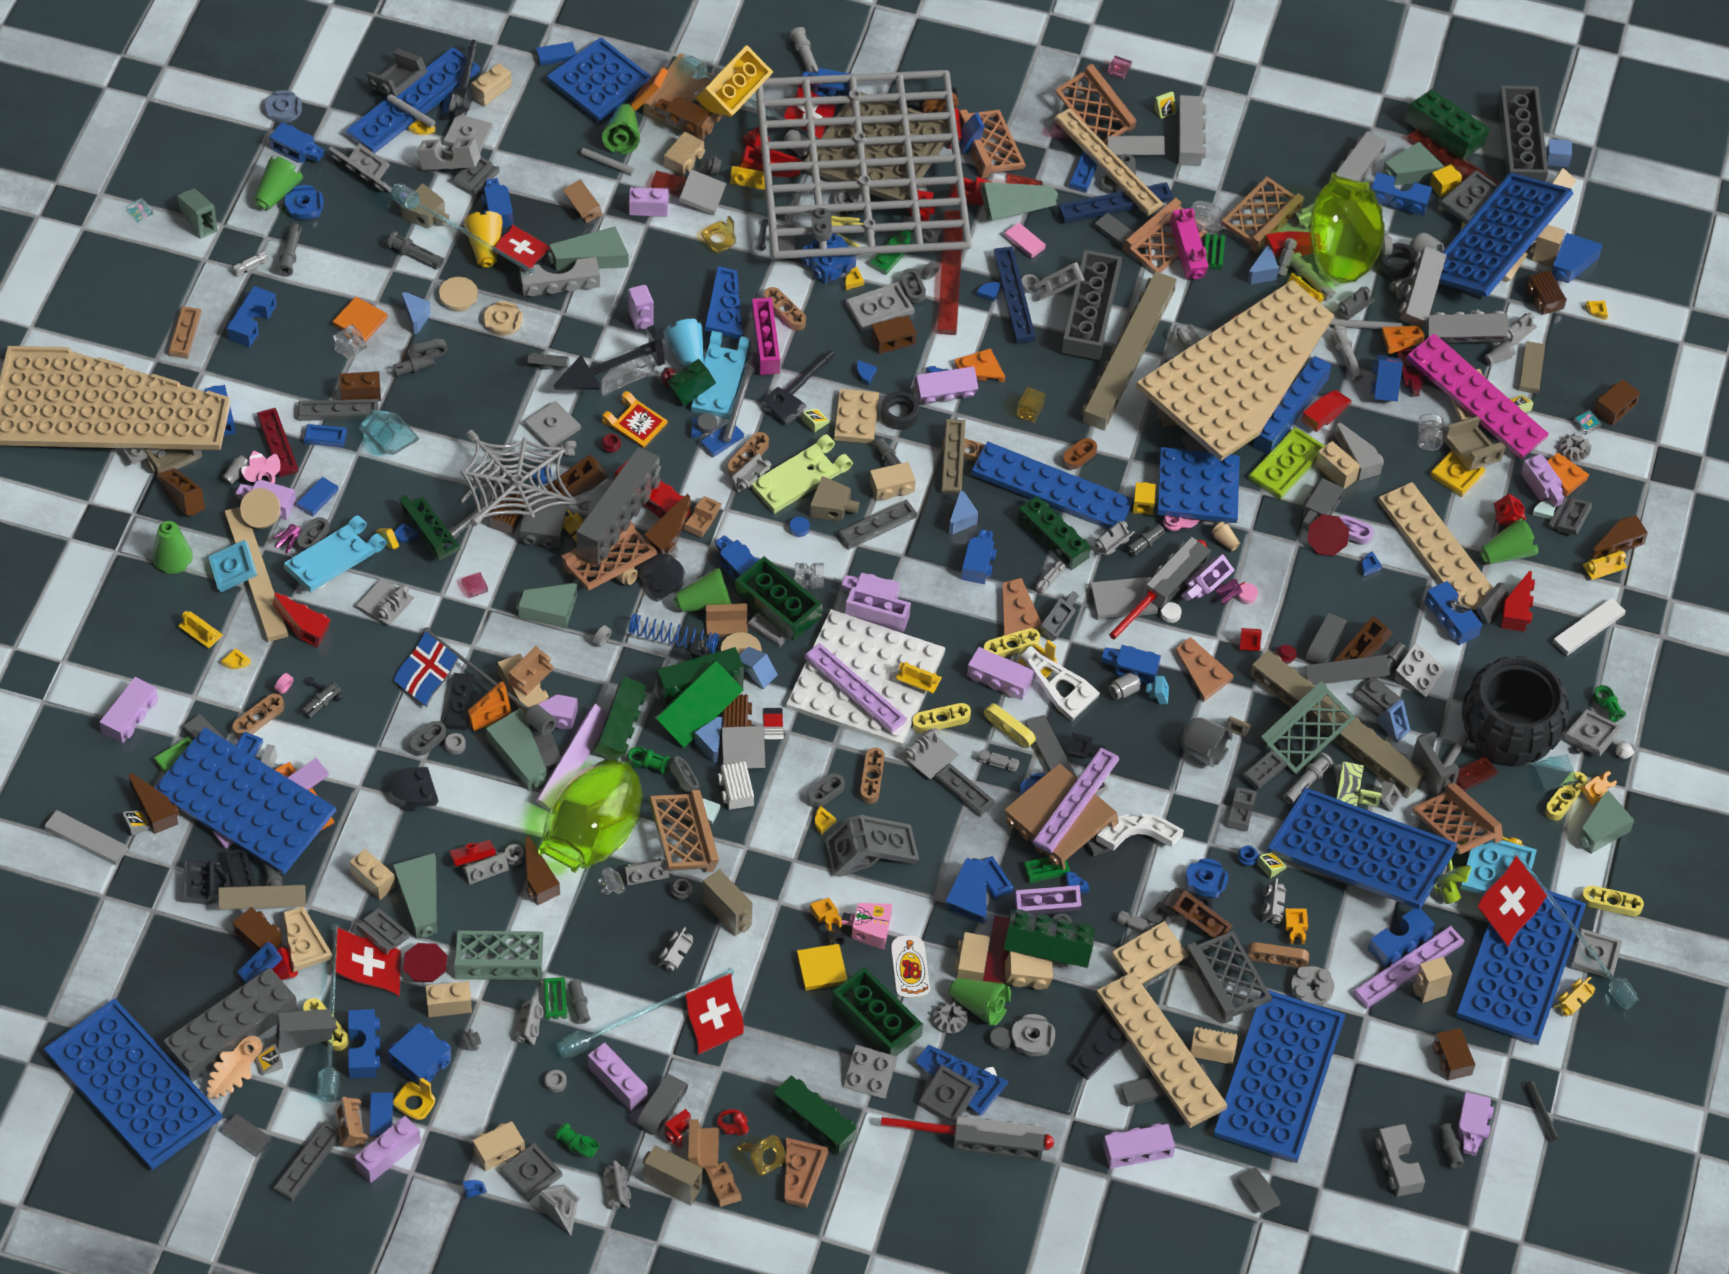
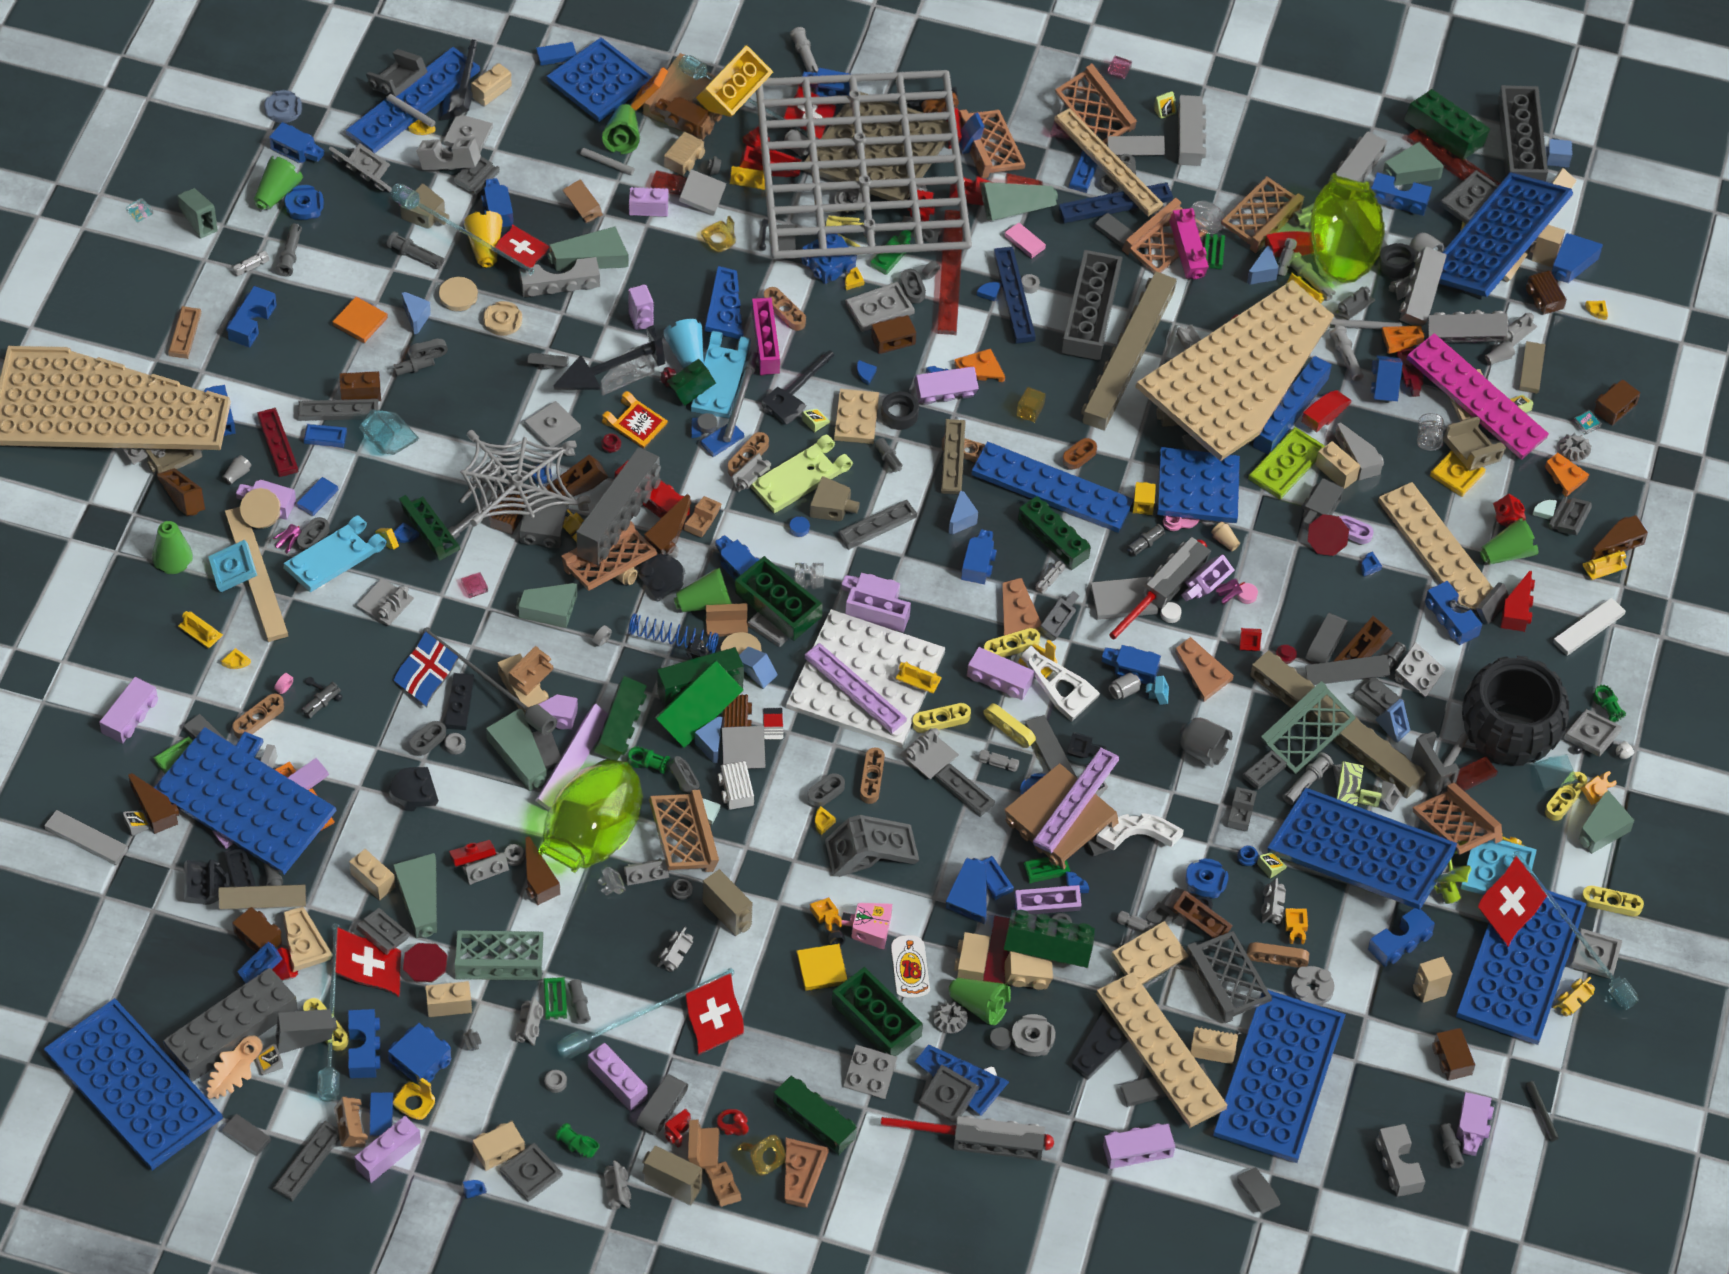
(261, 467): bright pink plate -> none
(304, 622): red slope -> none
(349, 341): clear brick -> none
(490, 708): orange wing -> none
(560, 1206): light grey slope -> none
(821, 224): dark grey plate -> none
(892, 481): tan brick -> none
(1060, 281): light grey hinge -> none
(1106, 544): light grey hinge -> none
(1238, 726): dark tan slope -> none
(1387, 245): light grey tile -> none
(1407, 967): lavender tile -> none
(1445, 180): yellow brick -> none
(1543, 479): lavender hinge -> none

